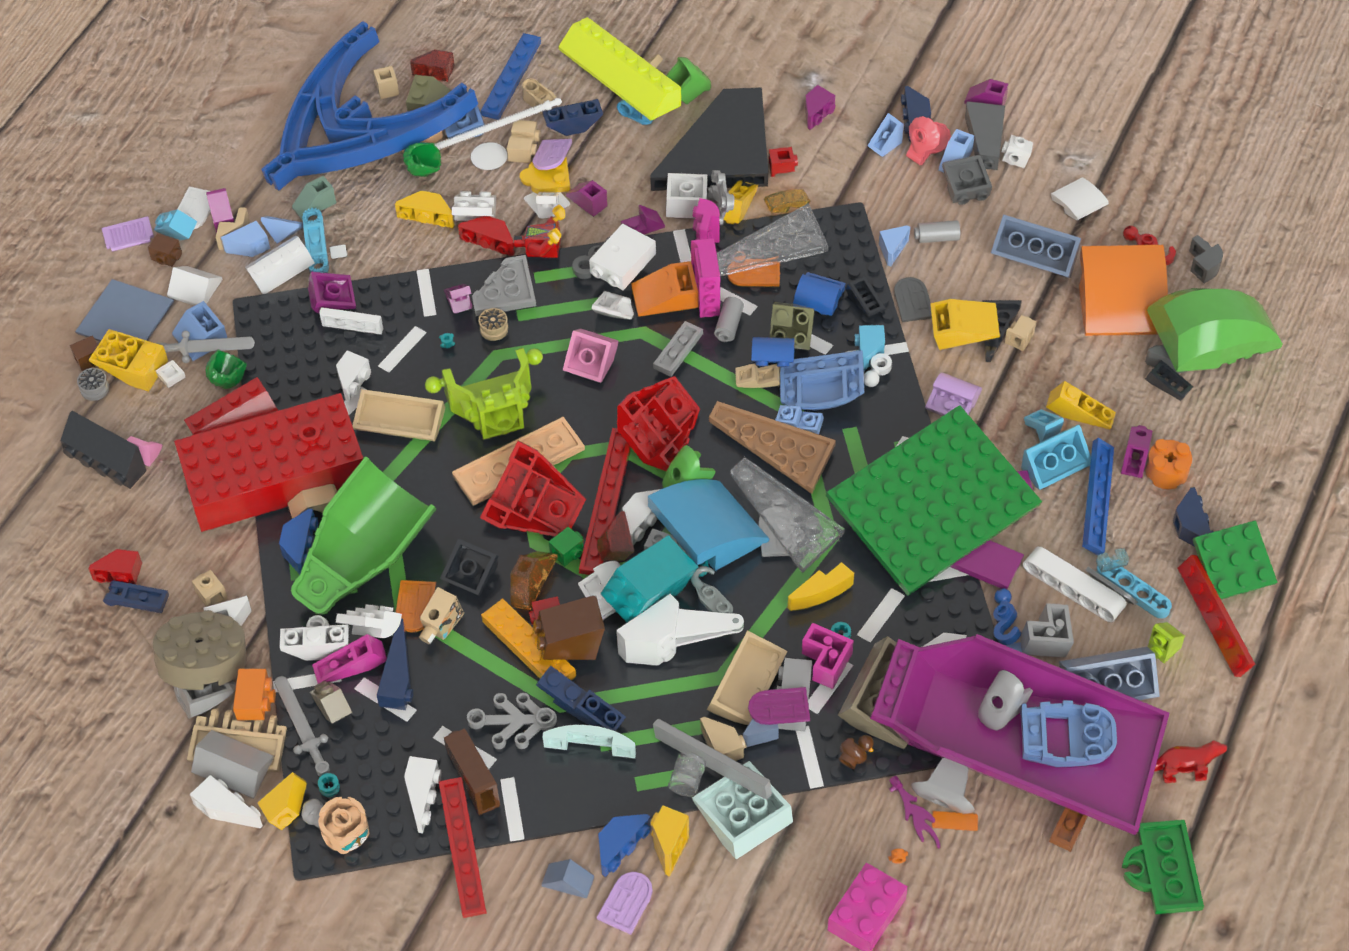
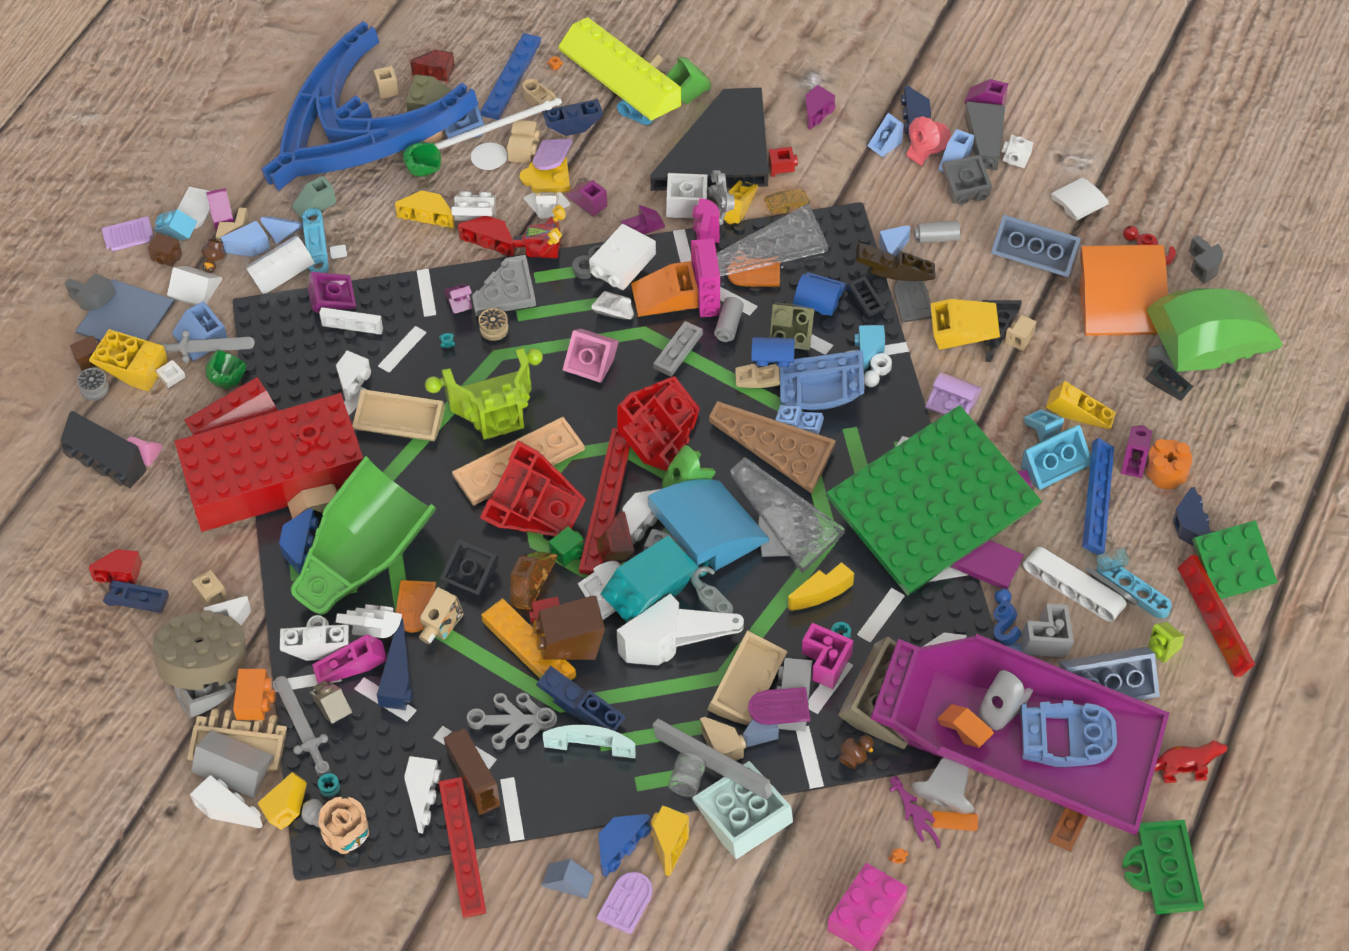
(93, 293): none -> dark grey brick
(213, 252): none -> reddish brown animal
(555, 63): none -> orange piece
(899, 267): none -> dark brown slope
(968, 725): none -> orange slope

